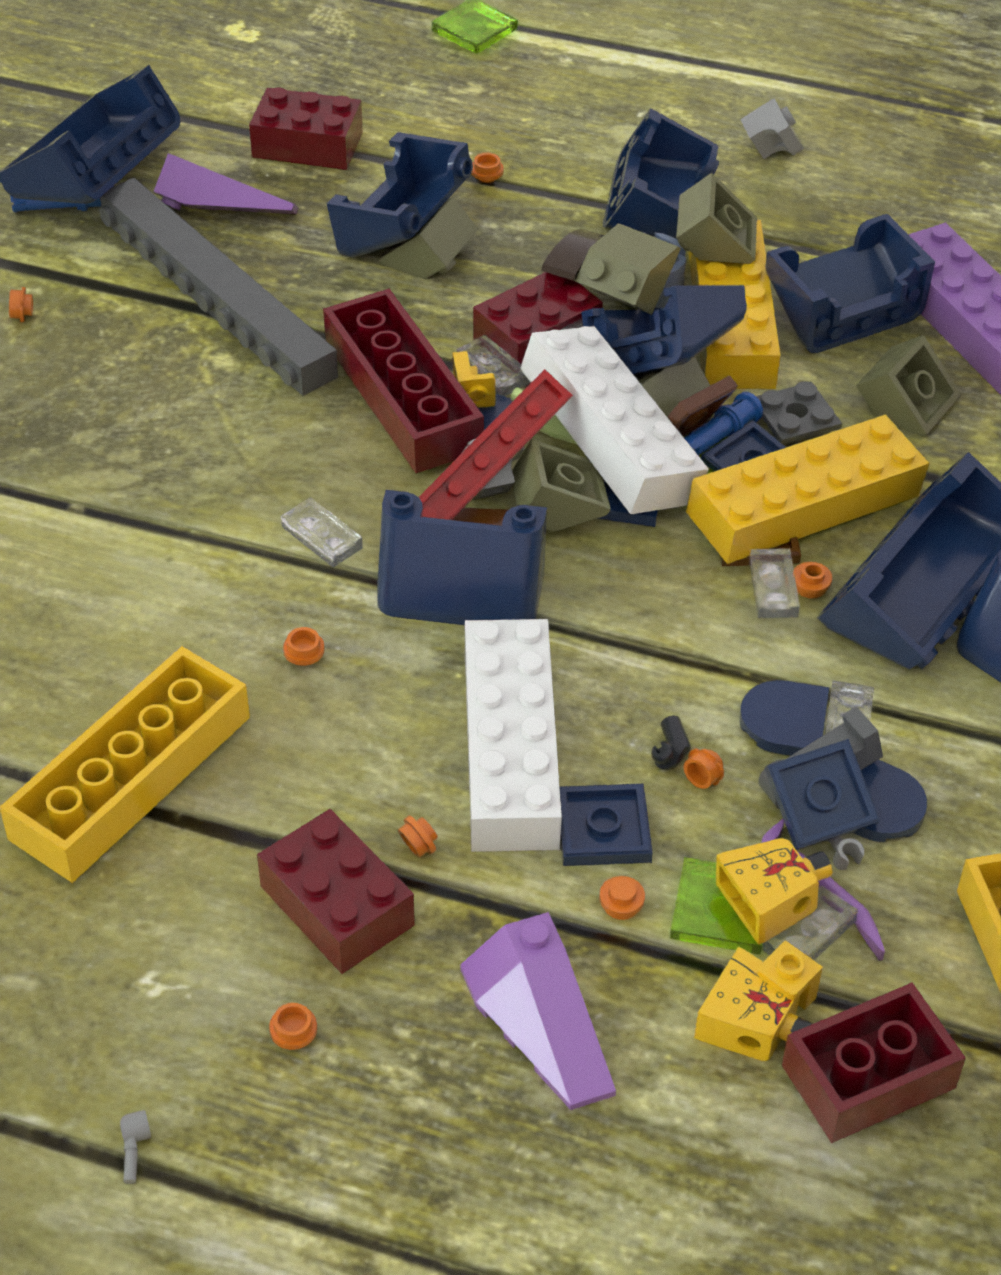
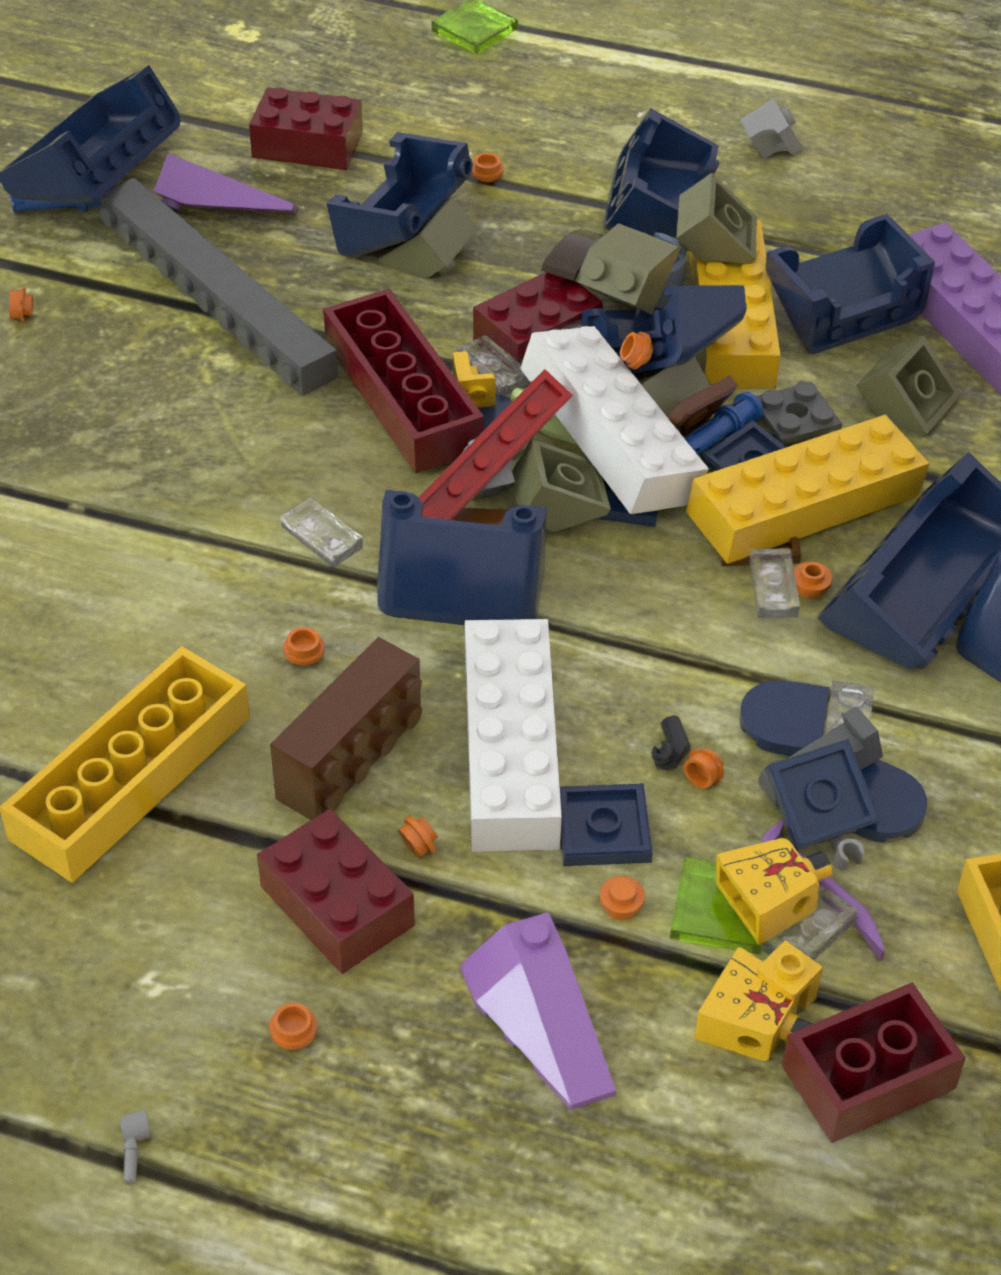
(347, 729): none -> reddish brown brick
(636, 349): none -> orange plate

